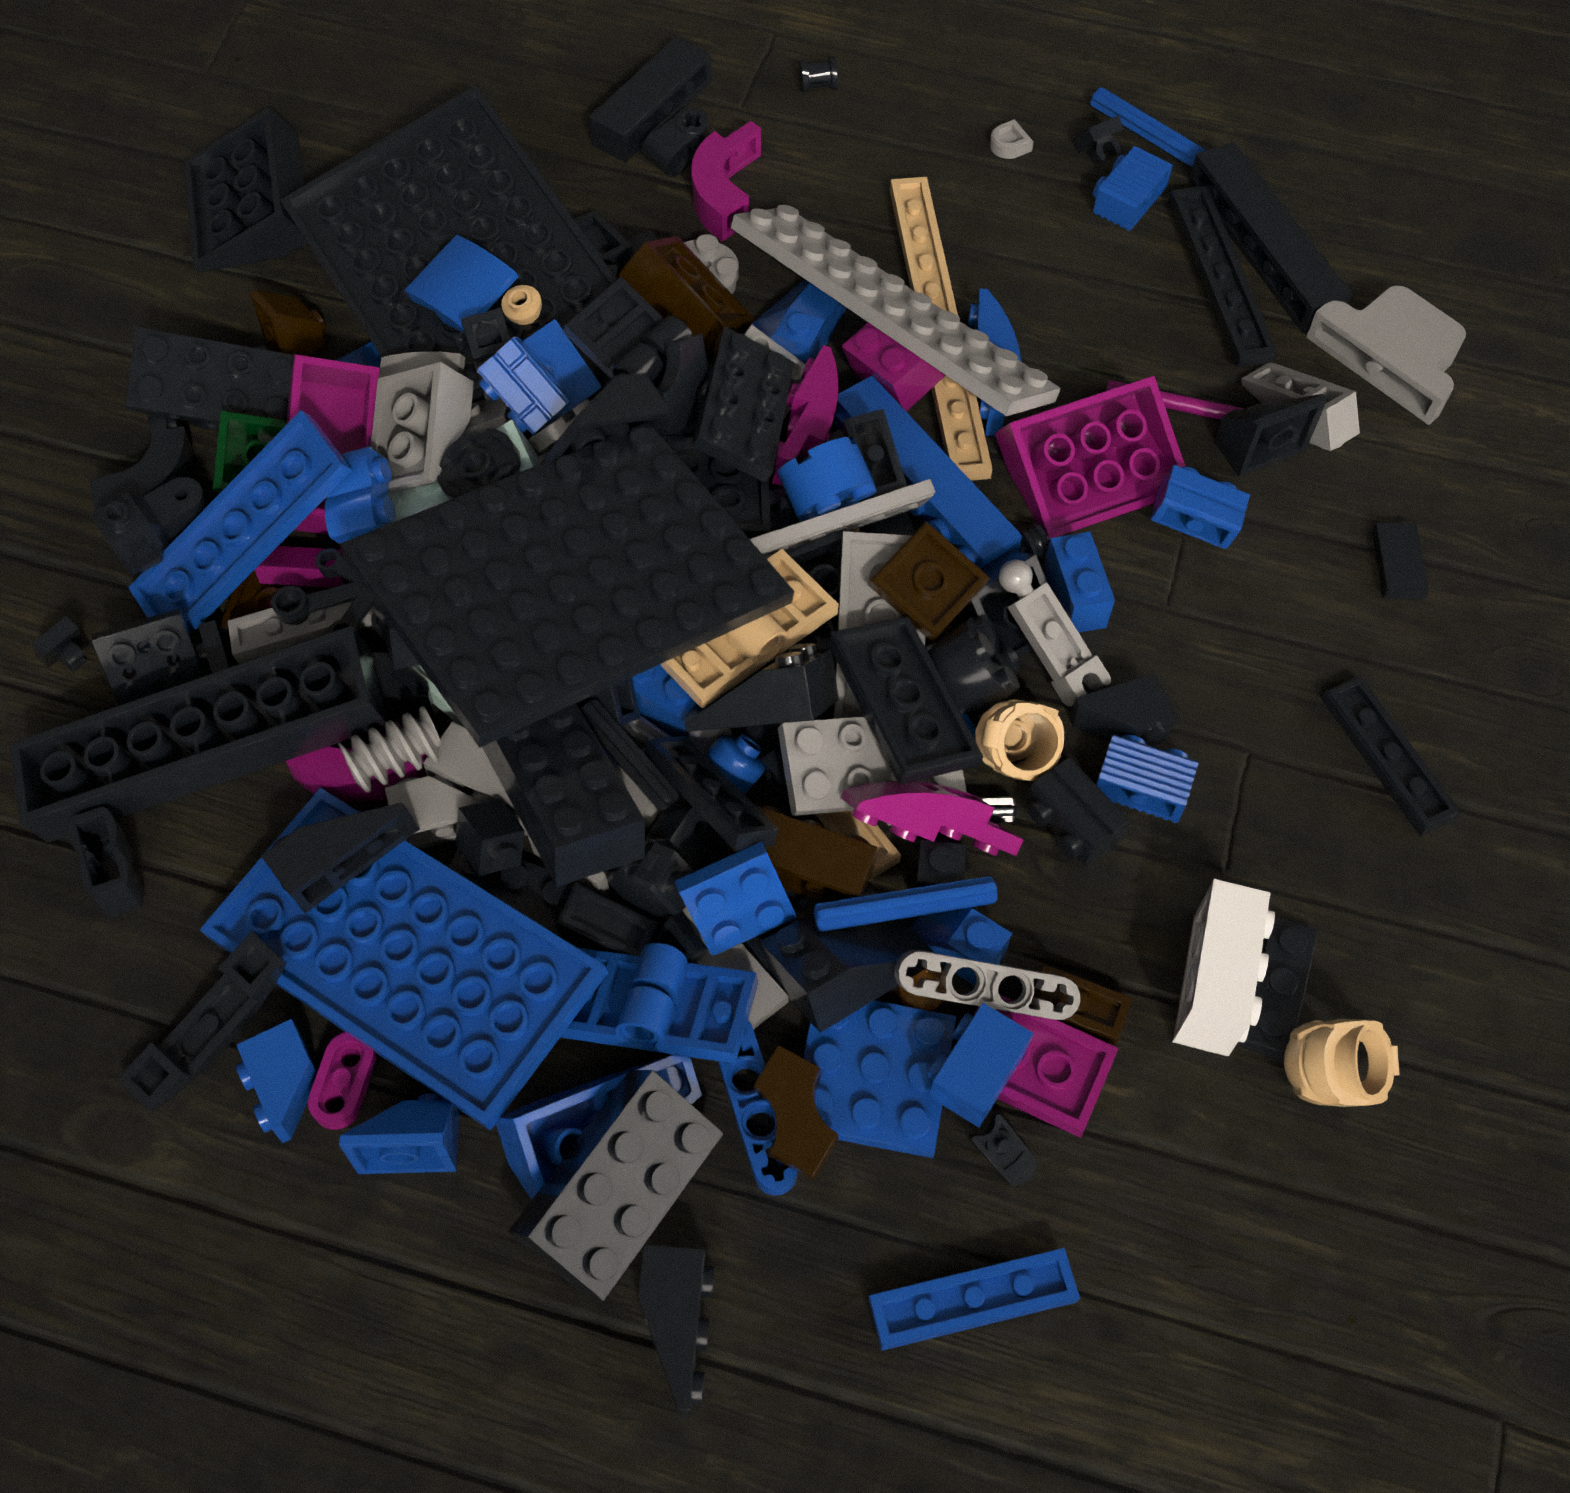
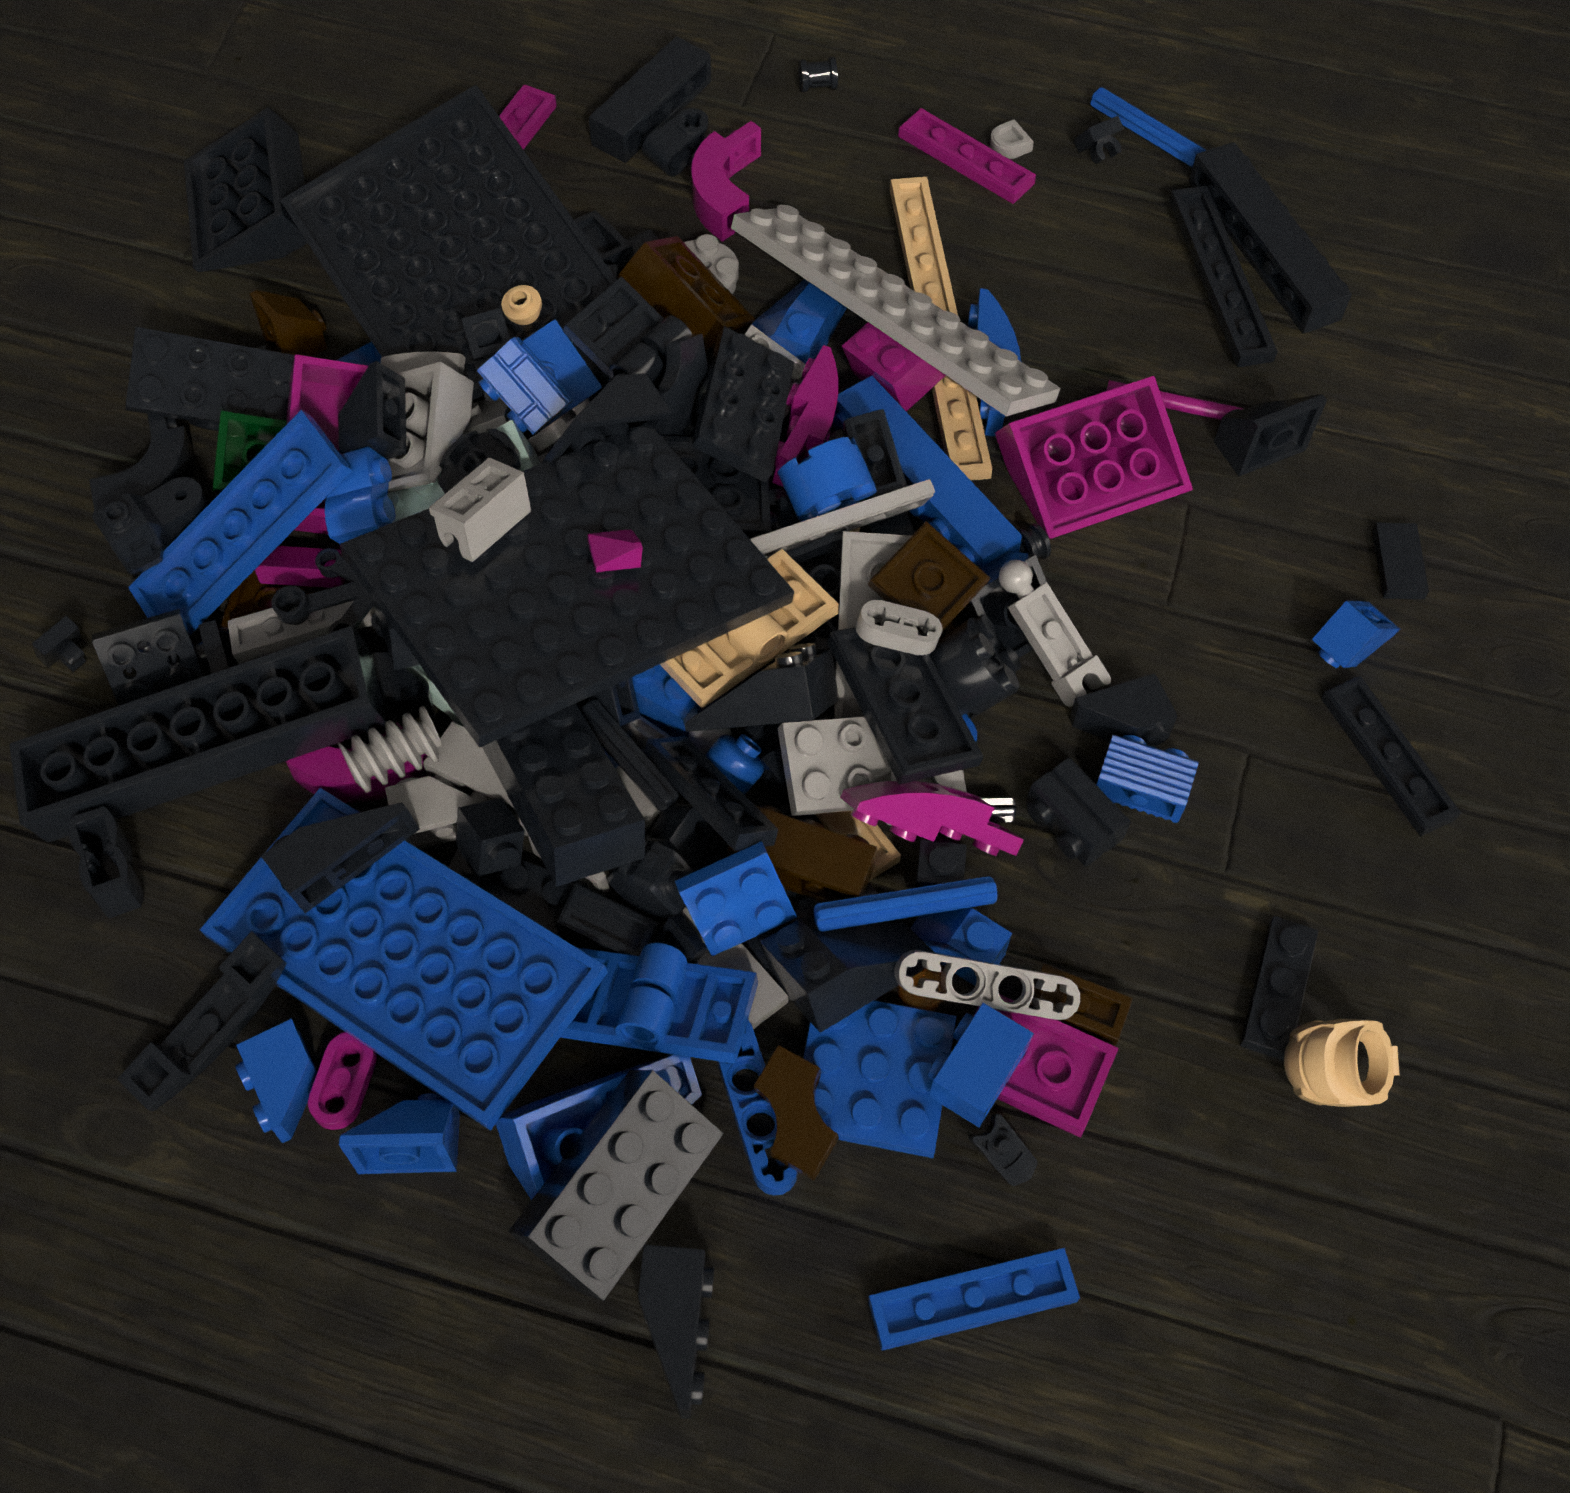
(375, 414): none -> black slope
(461, 282): blue slope -> none
(481, 508): none -> light grey hinge
(527, 113): none -> magenta plate
(615, 550): none -> magenta slope
(898, 627): none -> light grey beam
(967, 155): none -> magenta tile
(1020, 731): tan helmet -> none
(1079, 580): blue brick -> none
(1131, 187): blue brick -> none
(1200, 506): blue brick -> none
(1224, 968): white brick -> none
(1340, 414): light grey slope -> none
(1353, 634): none -> blue slope
(1394, 345): light grey brick -> none

